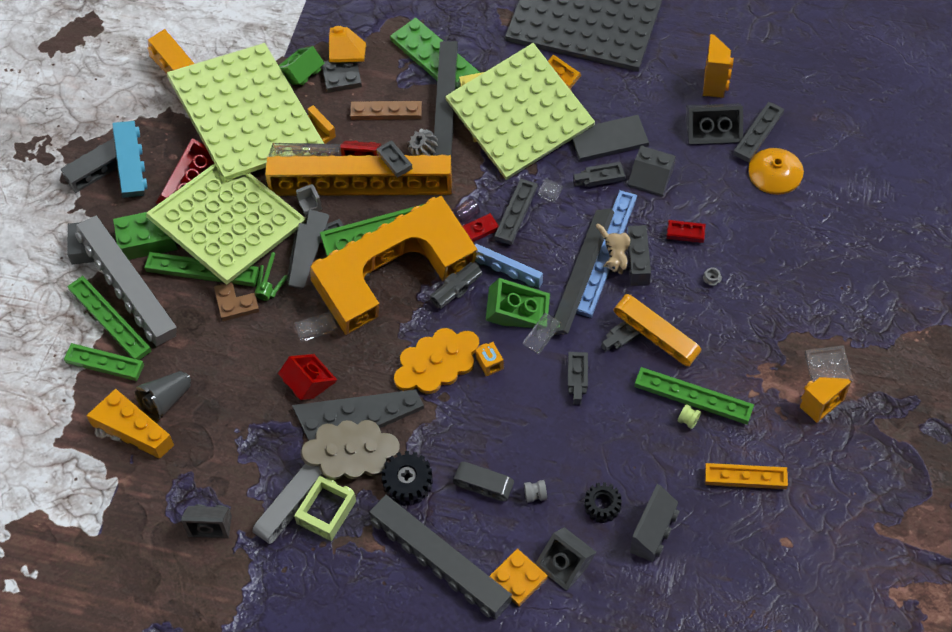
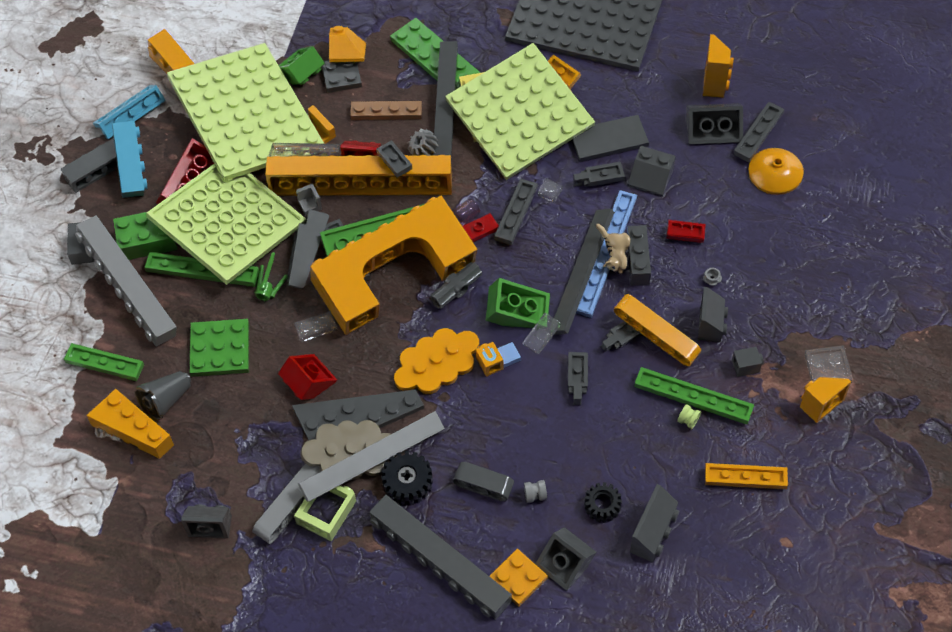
(109, 318): bright green plate -> none
(131, 109): none -> medium azure fence
(219, 347): none -> bright green plate
(232, 306): medium nougat plate -> none
(370, 456): none -> light grey tile
(509, 266): light blue plate -> none
(509, 354): none -> light blue tile
(712, 316): none -> dark grey slope
(747, 361): none -> dark grey brick

